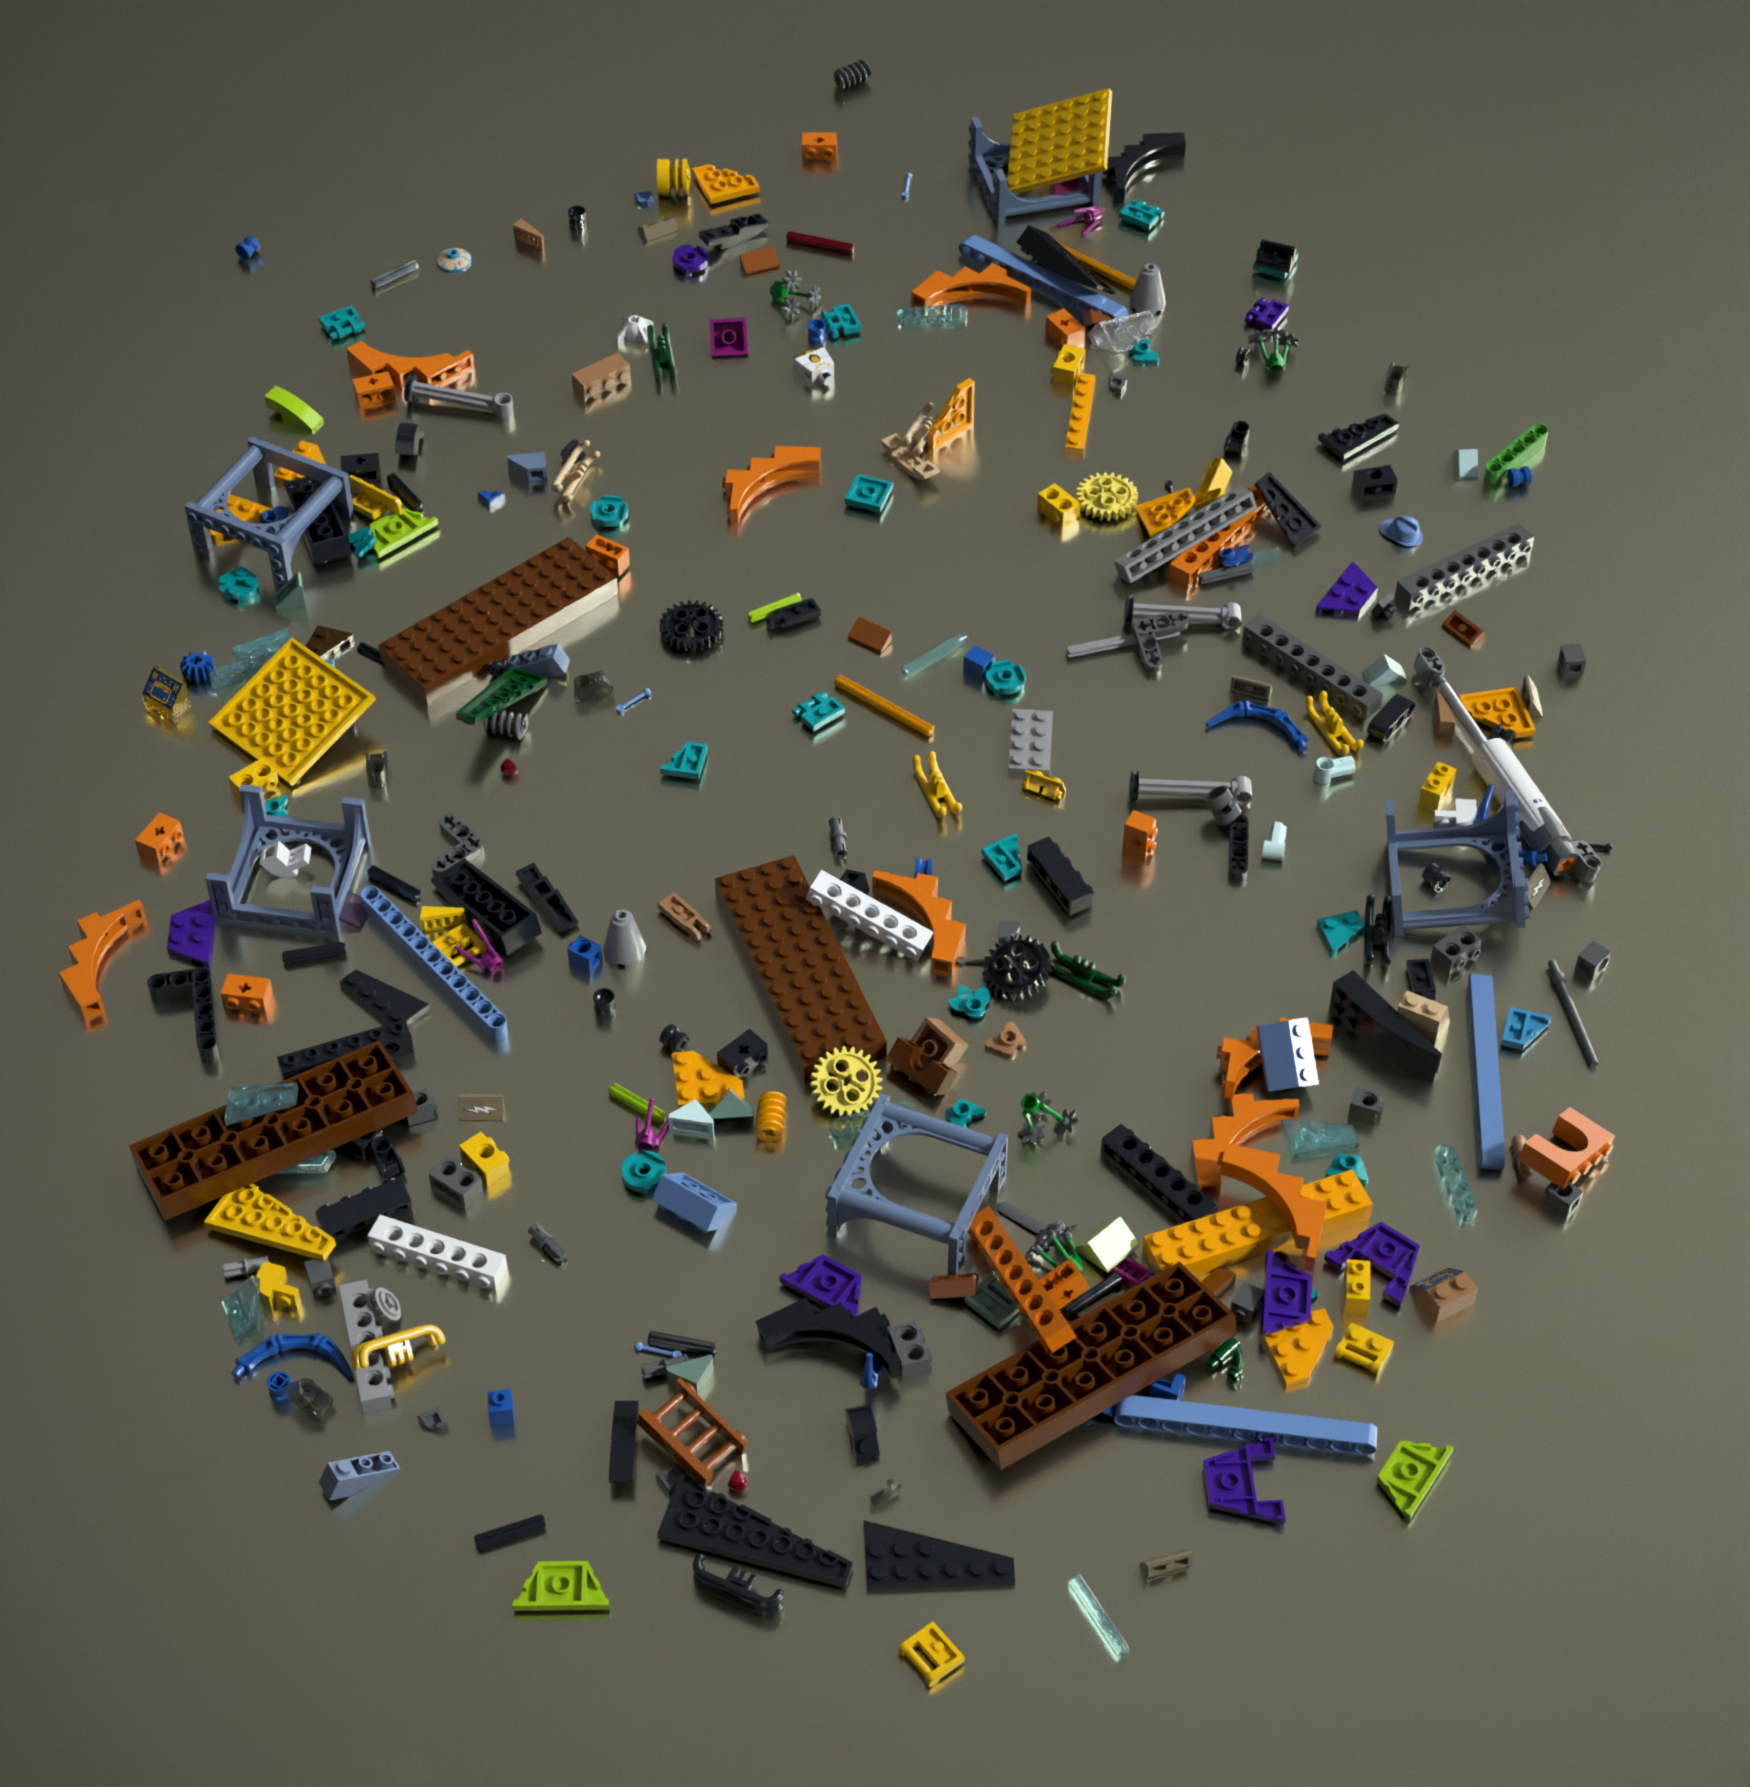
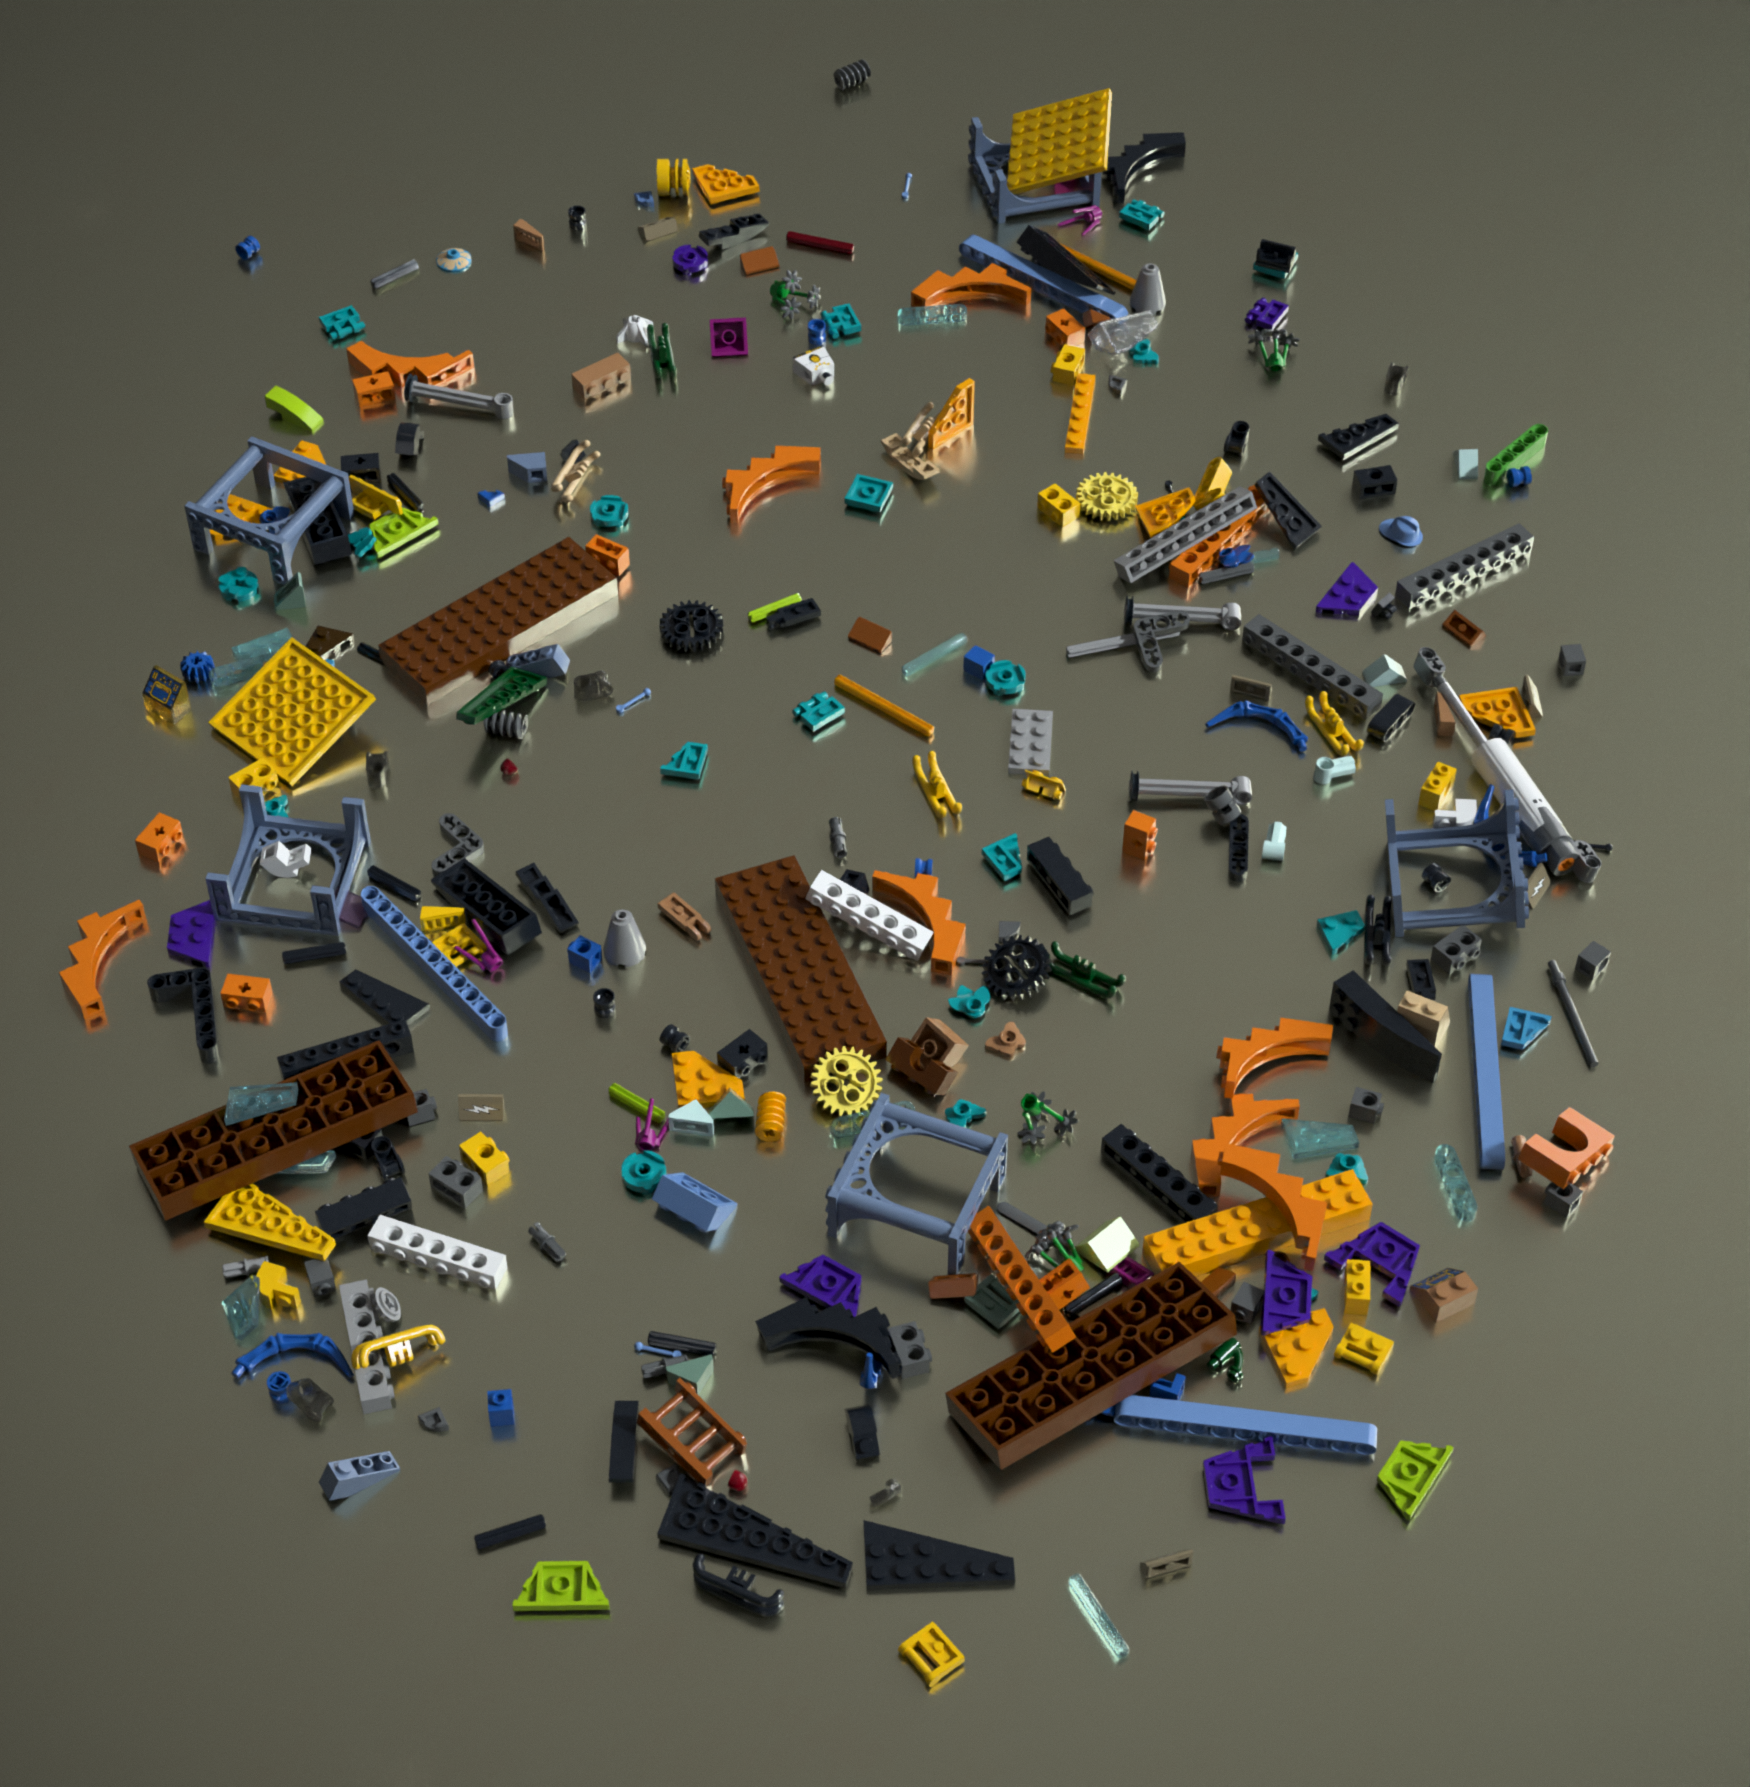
(819, 145): orange brick -> none
(1242, 355): black bush -> none
(1287, 1055): medium blue slope -> none

